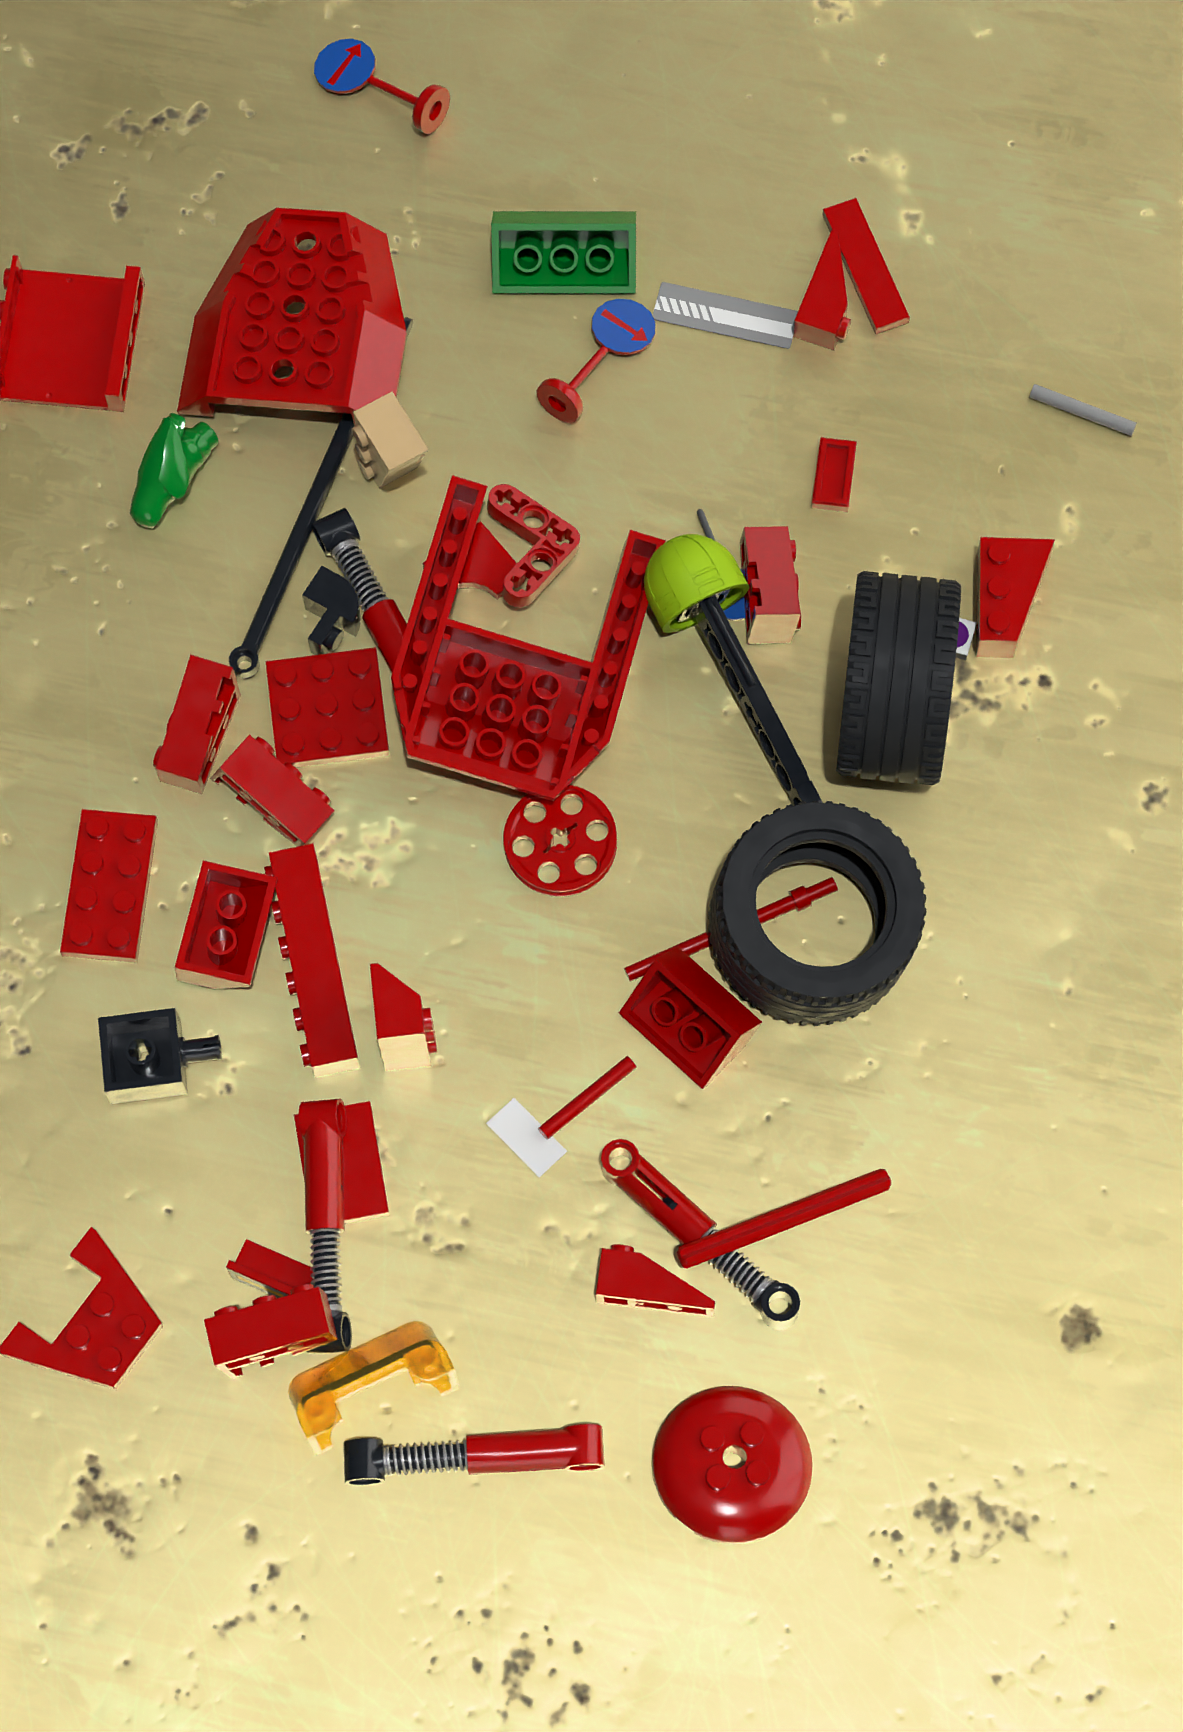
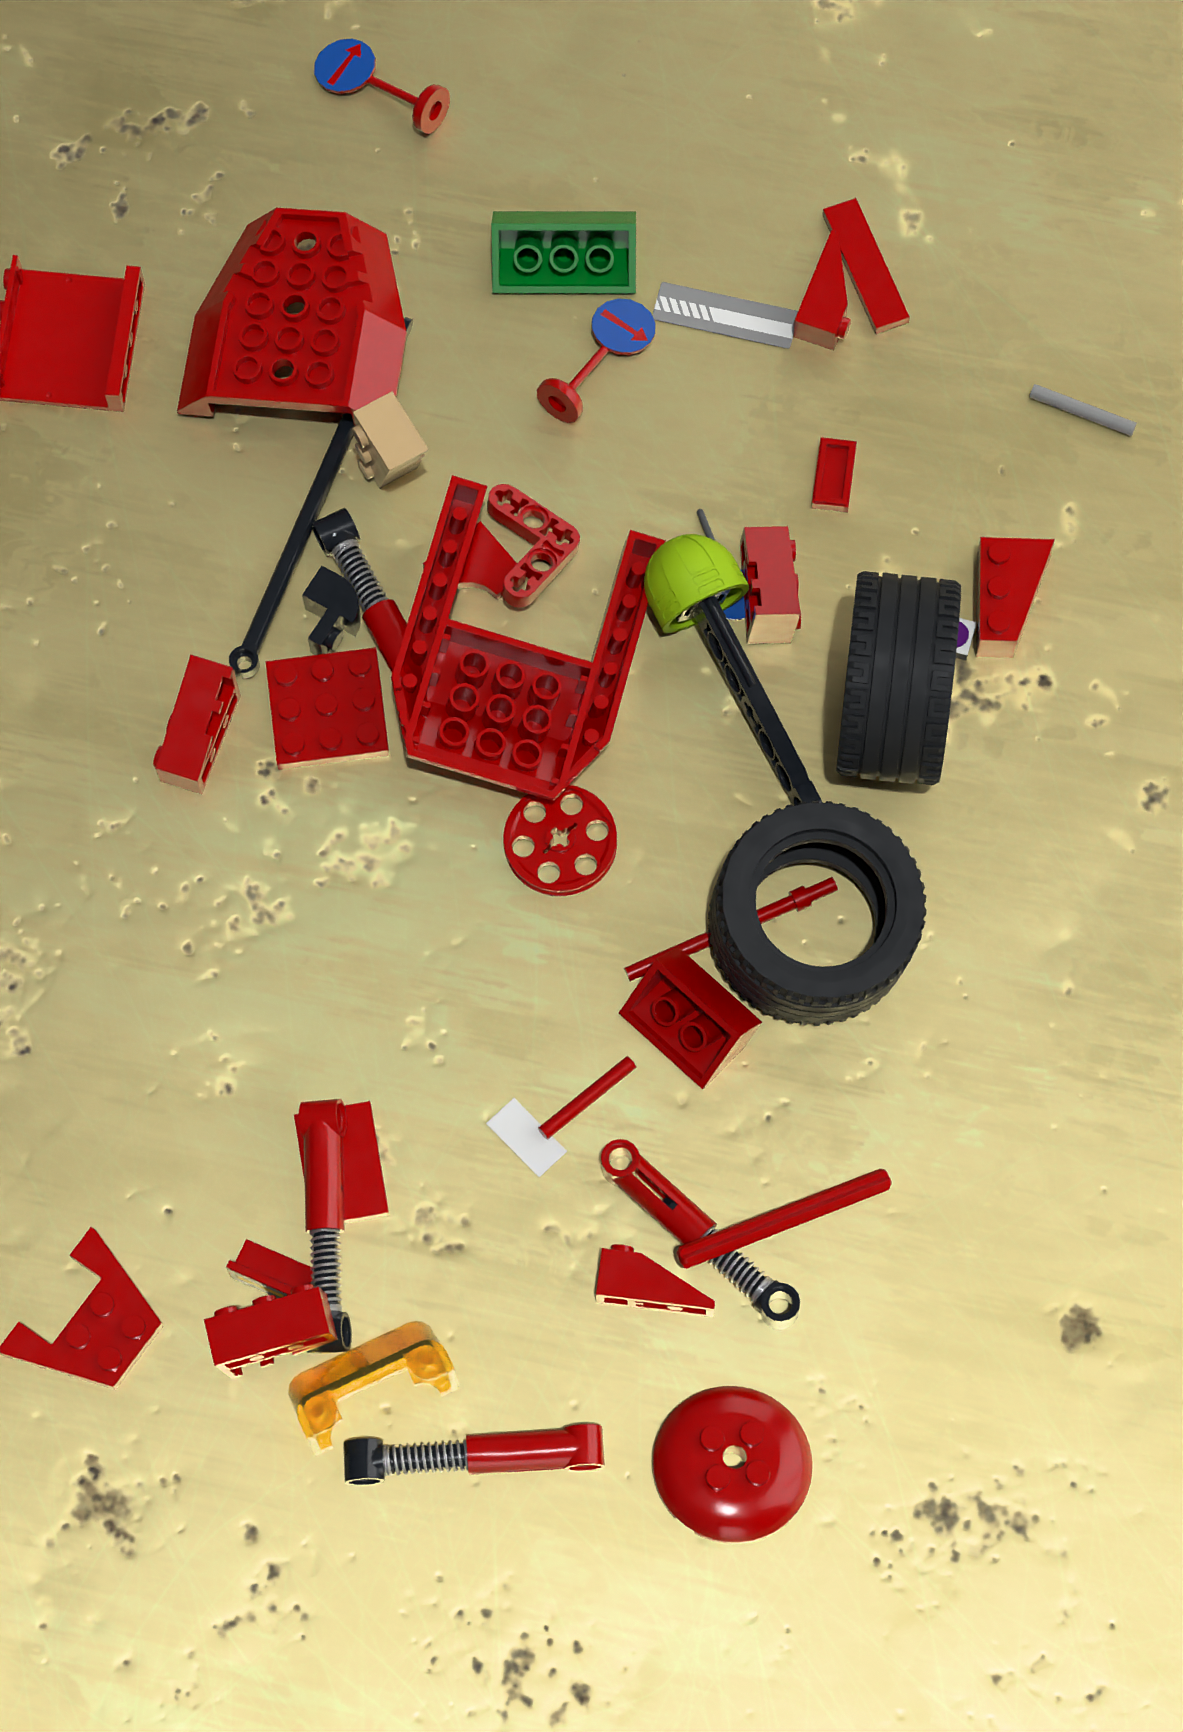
(109, 886): red plate -> none
(163, 1070): black brick -> none
(169, 467): green animal -> none
(224, 927): red slope -> none
(274, 790): red wedge -> none
(313, 961): red brick -> none
(402, 1023): red slope -> none

